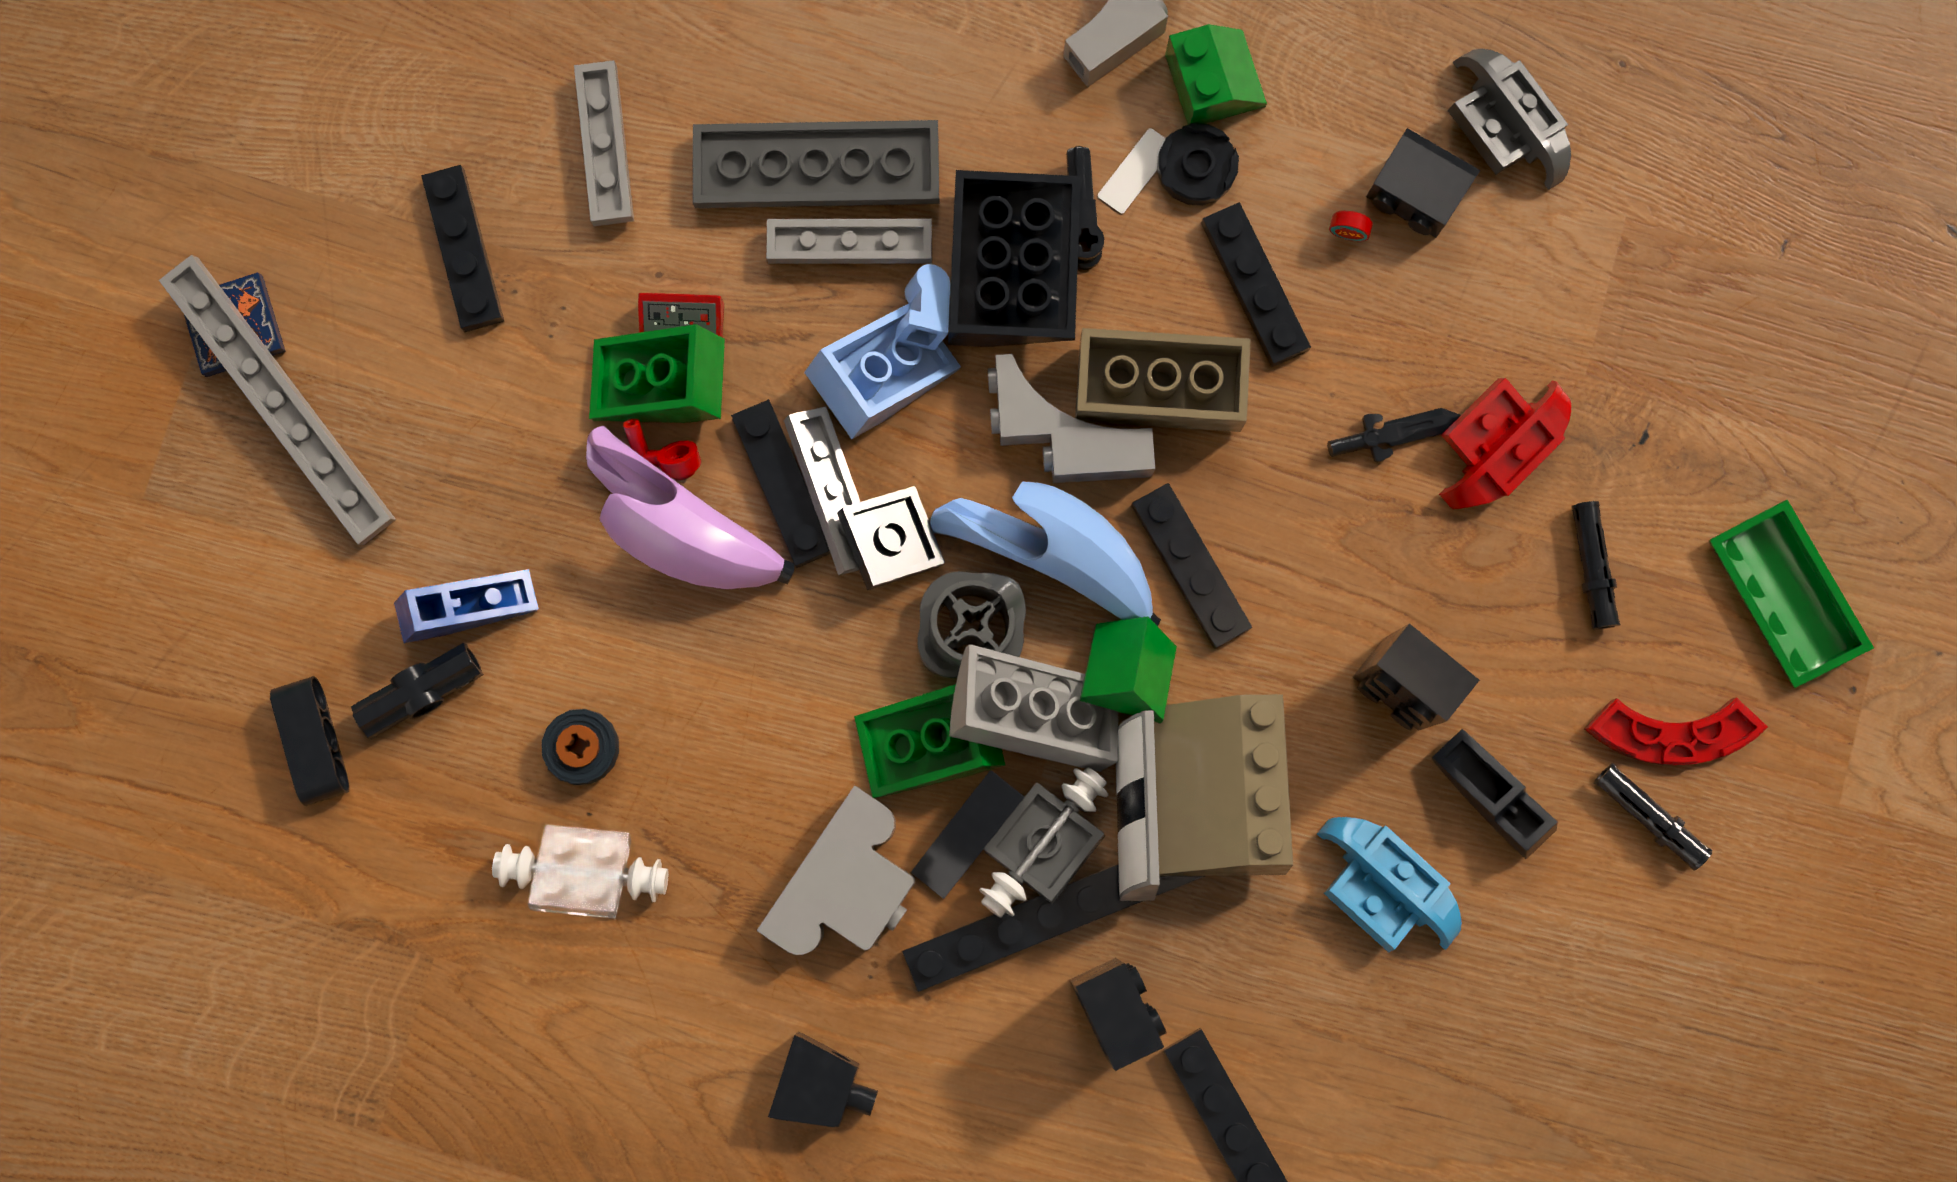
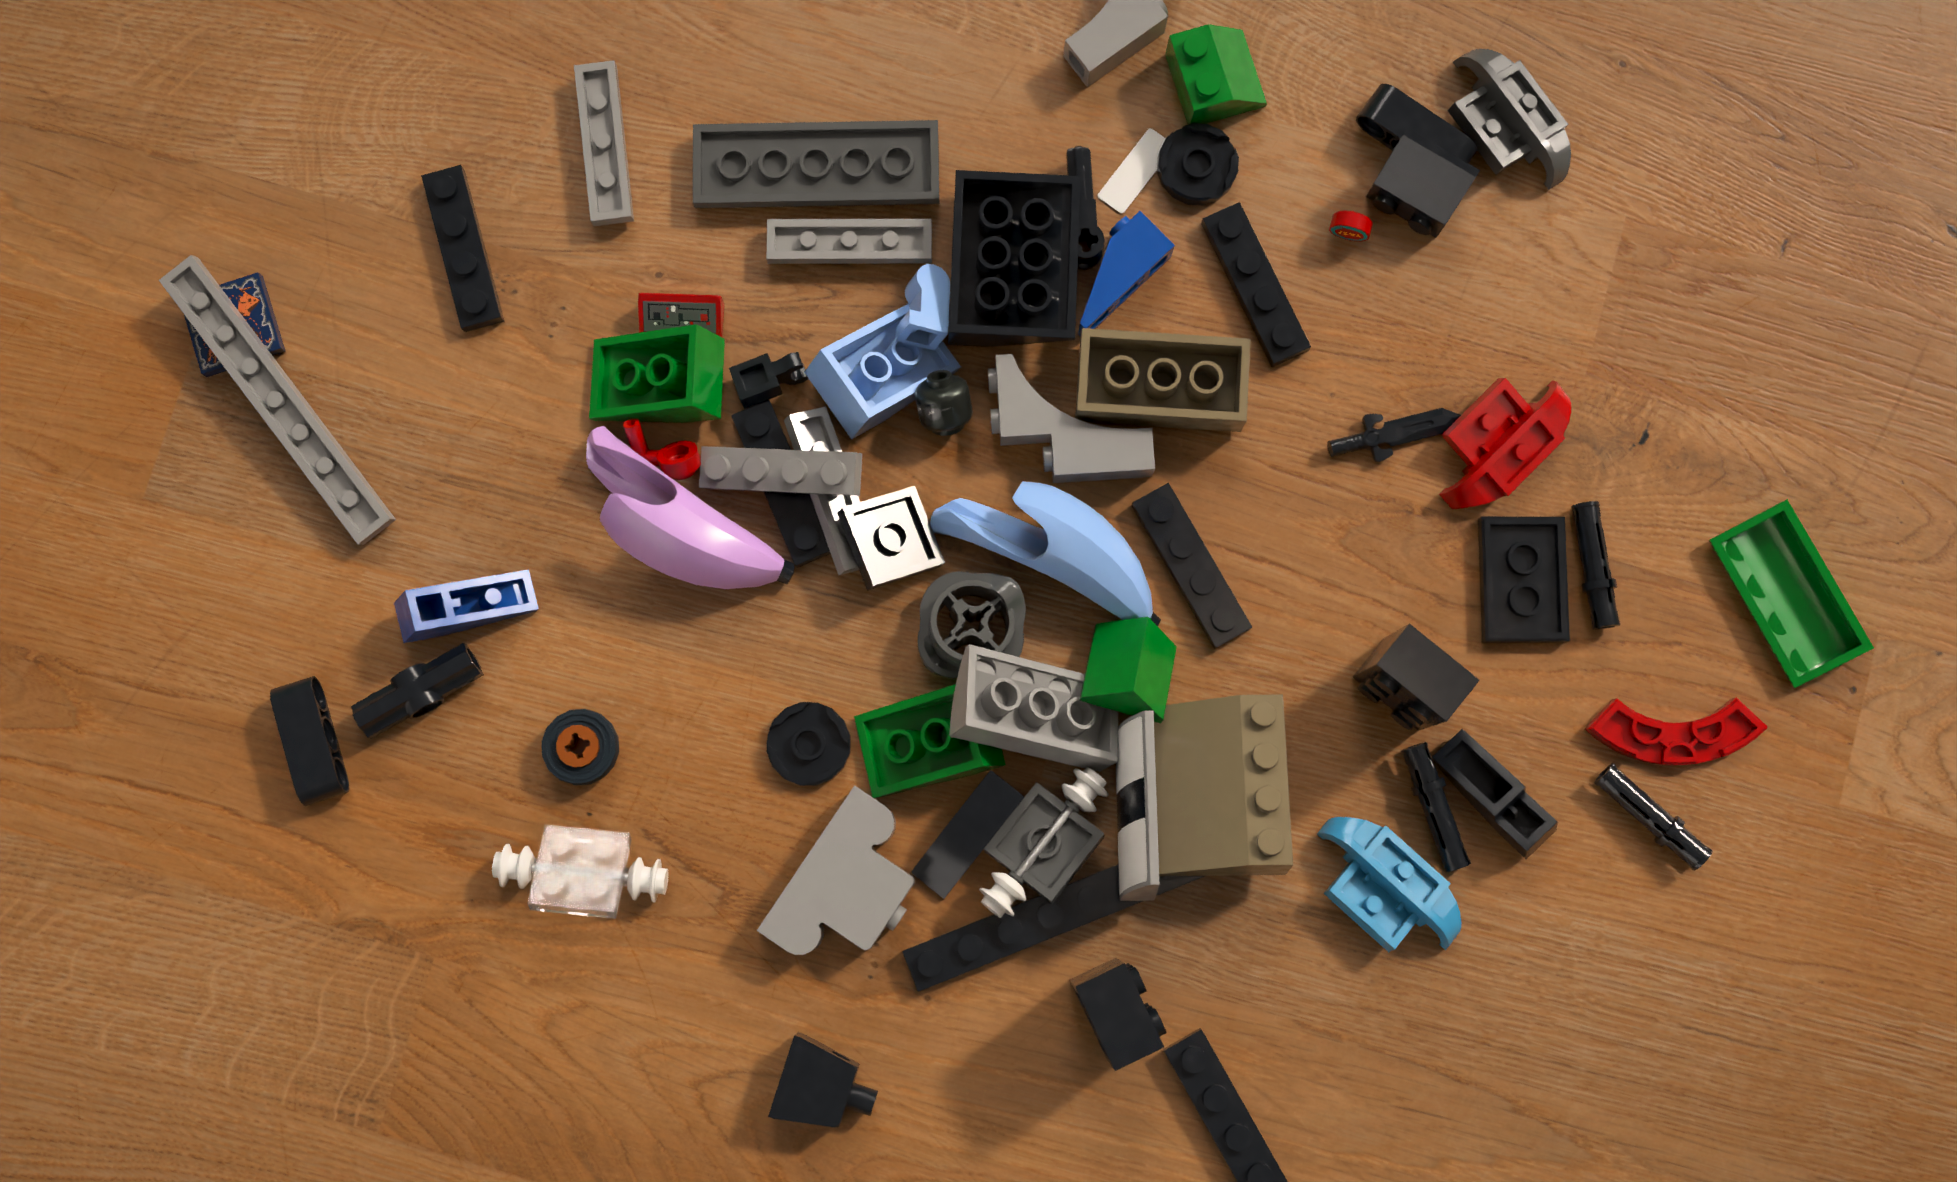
(761, 378): none -> black plate
(781, 470): none -> light grey plate
(808, 744): none -> black tile
(943, 403): none -> pearl dark grey head
(1129, 261): none -> blue slope
(1392, 112): none -> black beam
(1435, 806): none -> black pin
(1523, 579): none -> black tile

